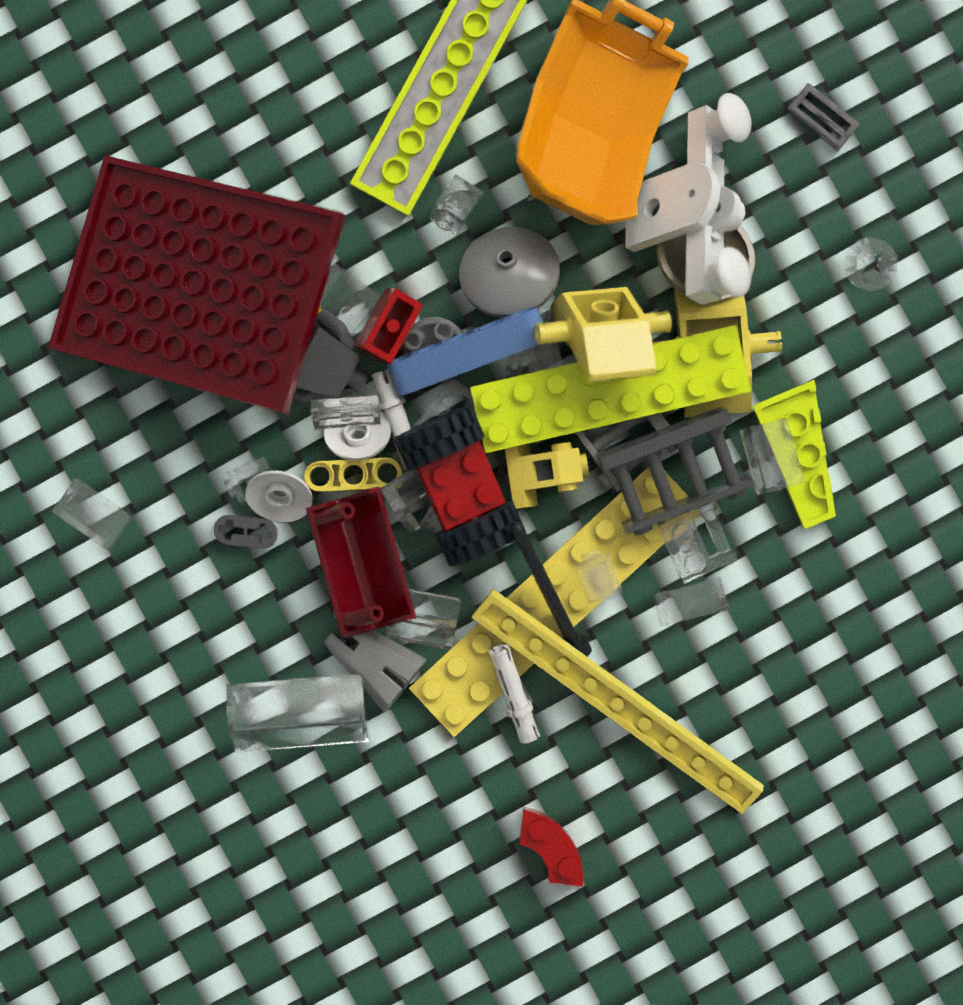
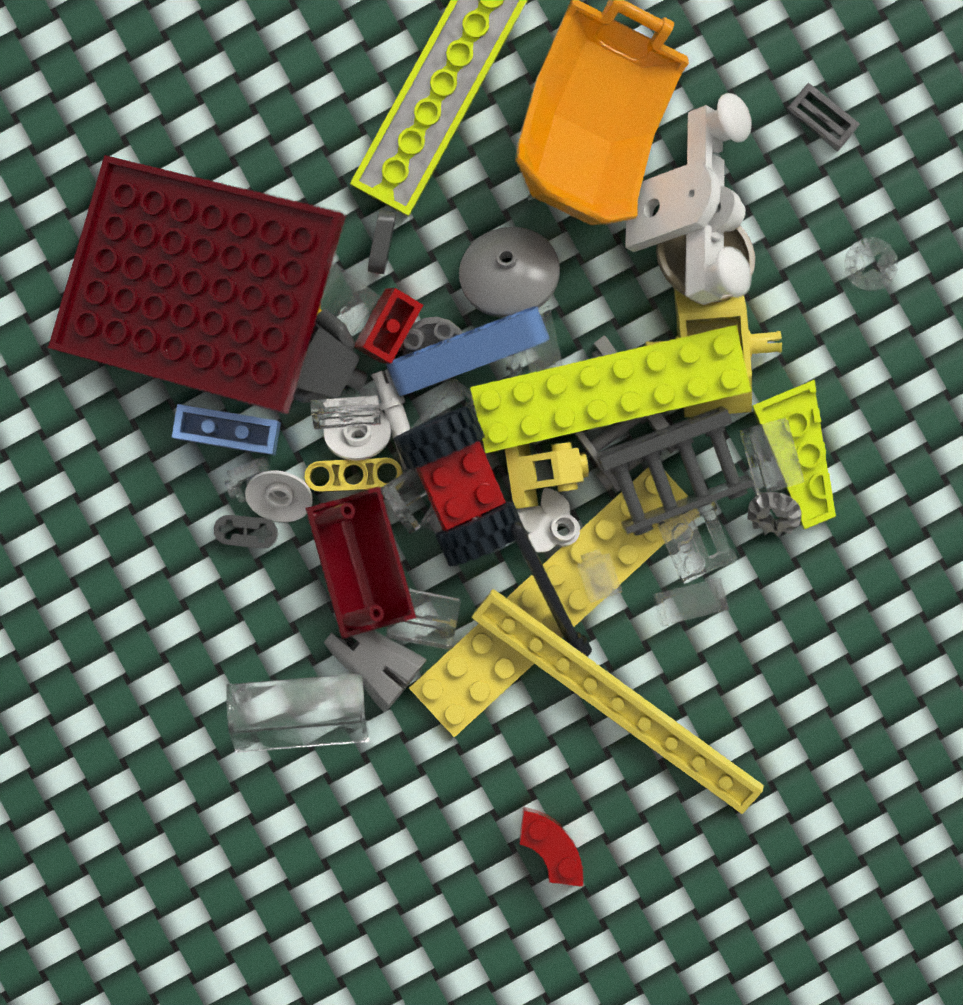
(93, 514): clear panel -> none
(226, 429): none -> light blue brick
(381, 242): none -> dark grey beam
(455, 205): clear bracket -> none
(517, 704): white pin -> none
(545, 519): none -> white plate
(605, 332): light yellow slope -> none
(783, 507): none -> light grey gear

